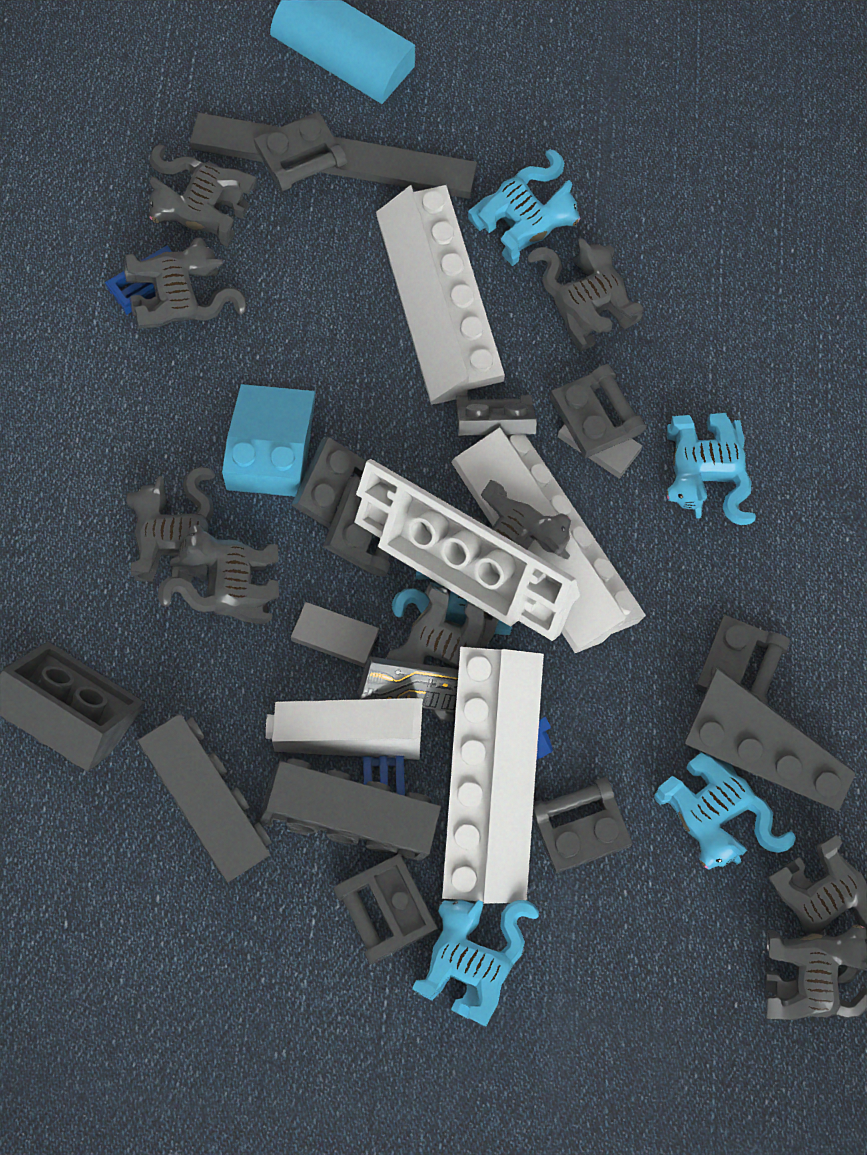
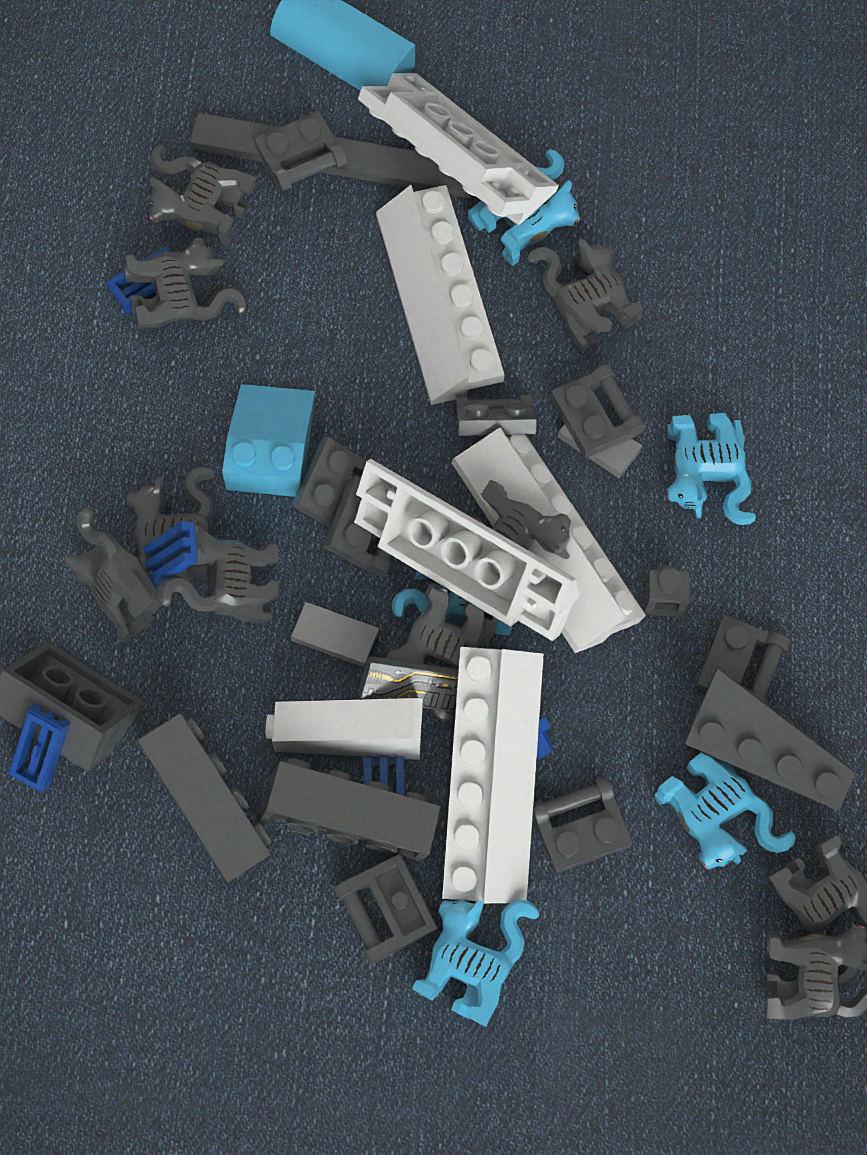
(53, 752): none -> blue tile
(115, 579): none -> dark grey animal
(171, 546): none -> blue tile
(459, 146): none -> white slope
(663, 586): none -> dark grey brick

